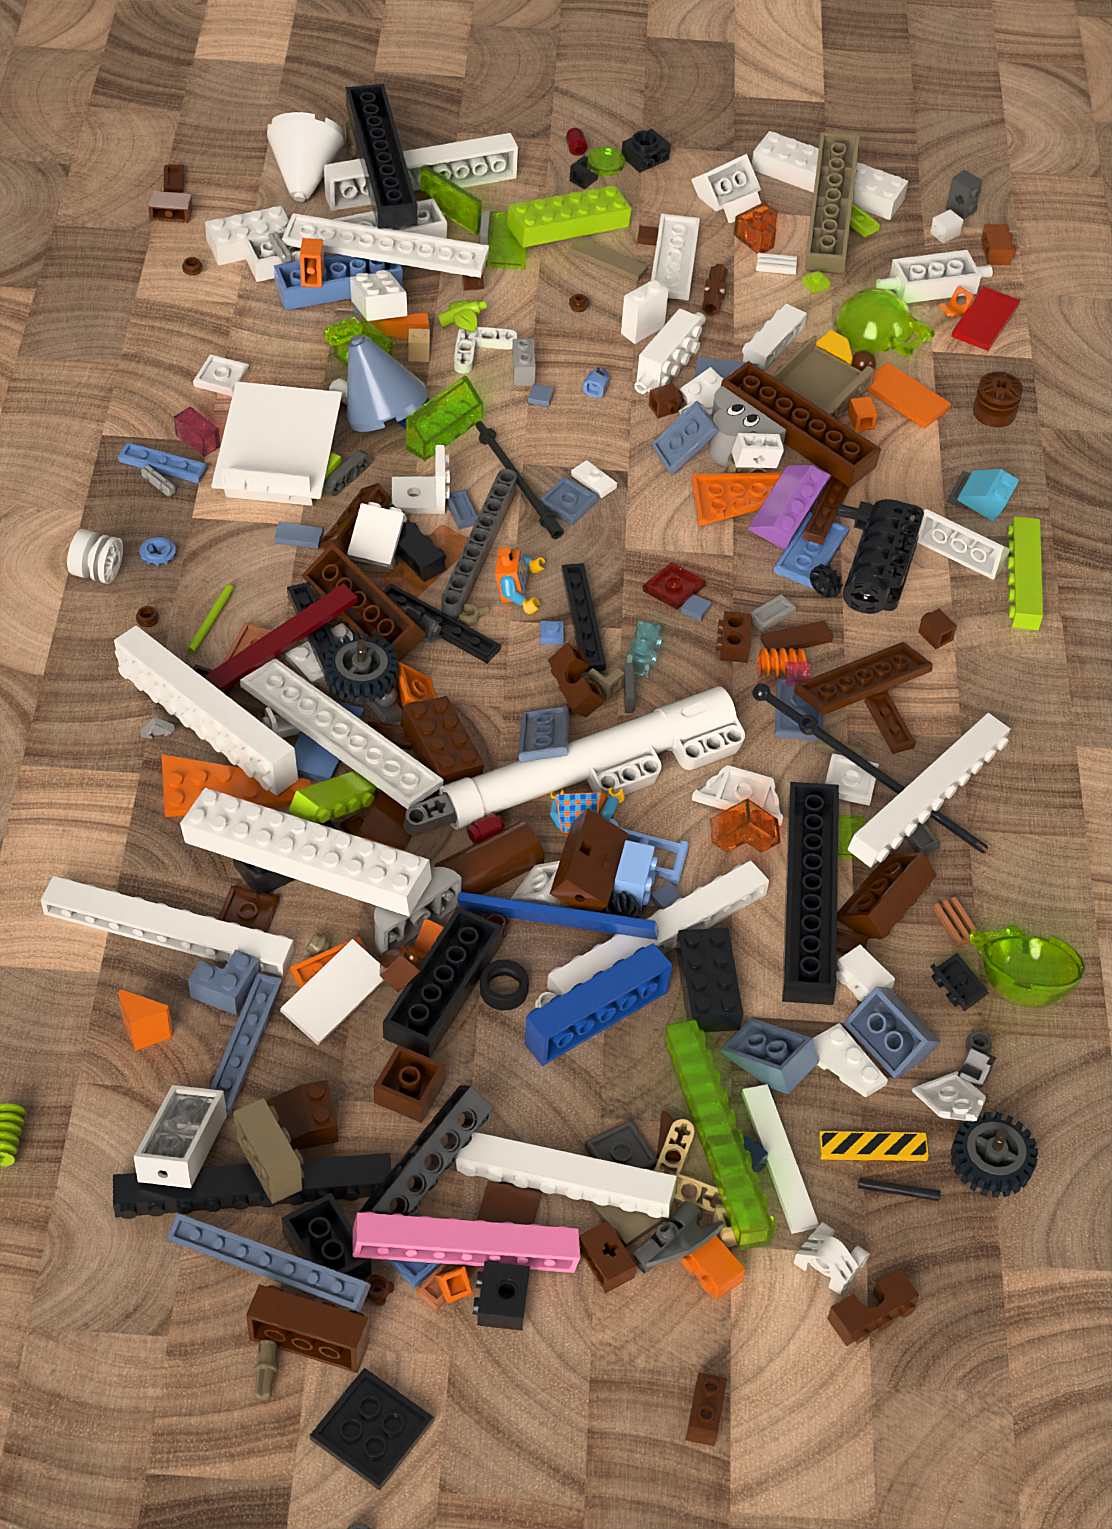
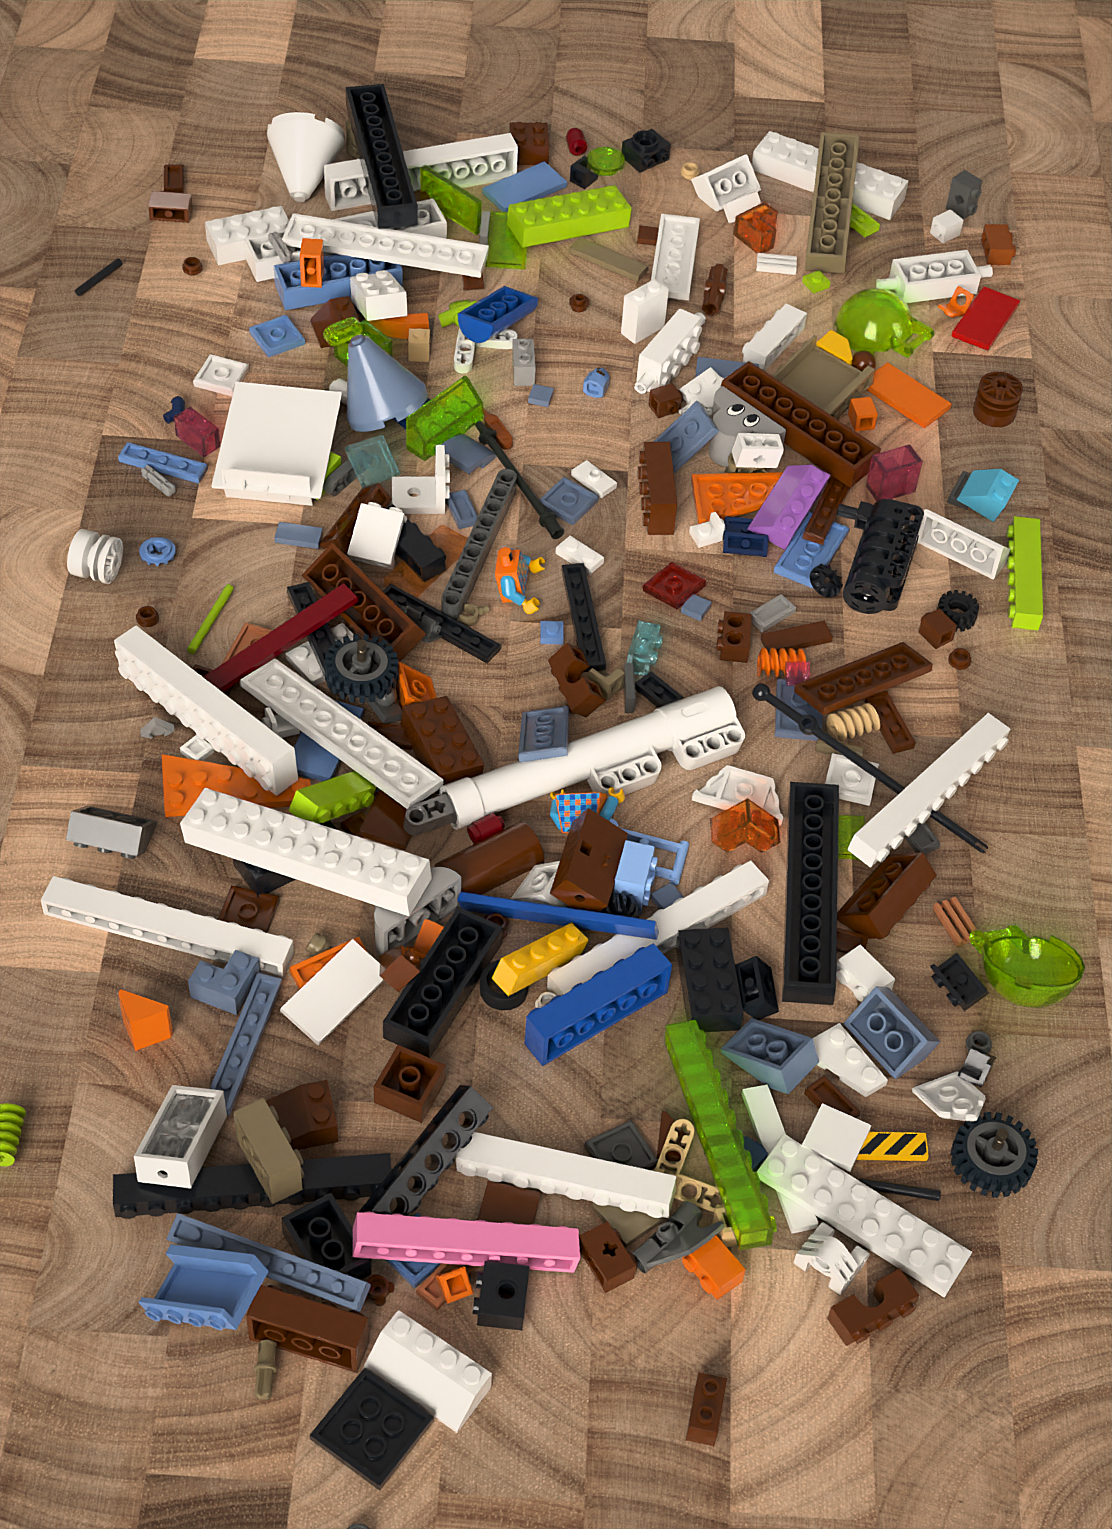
(98, 277): none -> black bar
(110, 831): none -> slope
(178, 406): none -> dark blue arm
(197, 749): none -> white tile
(206, 1287): none -> medium blue panel
(277, 336): none -> medium blue tile
(330, 313): none -> reddish brown slope
(372, 461): none -> clear light blue tile
(428, 1371): none -> white slope
(467, 453): none -> sand blue slope
(495, 313): none -> blue brick
(503, 437): none -> dark orange piece
(524, 186): none -> medium blue tile
(531, 142): none -> reddish brown brick
(539, 958): none -> yellow brick
(577, 552): none -> white plate
(656, 690): none -> black plate
(657, 488): none -> reddish brown brick
(690, 170): none -> tan plate
(708, 532): none -> white bracket
(740, 540): none -> dark blue slope
(756, 988): none -> black brick
(827, 1093): none -> reddish brown tile
(836, 1137): none -> white tile
(853, 720): none -> tan piece
(864, 1215): none -> white plate
(894, 473): none -> clear pink brick
(959, 659): none -> reddish brown plate
(963, 602): none -> black tyre

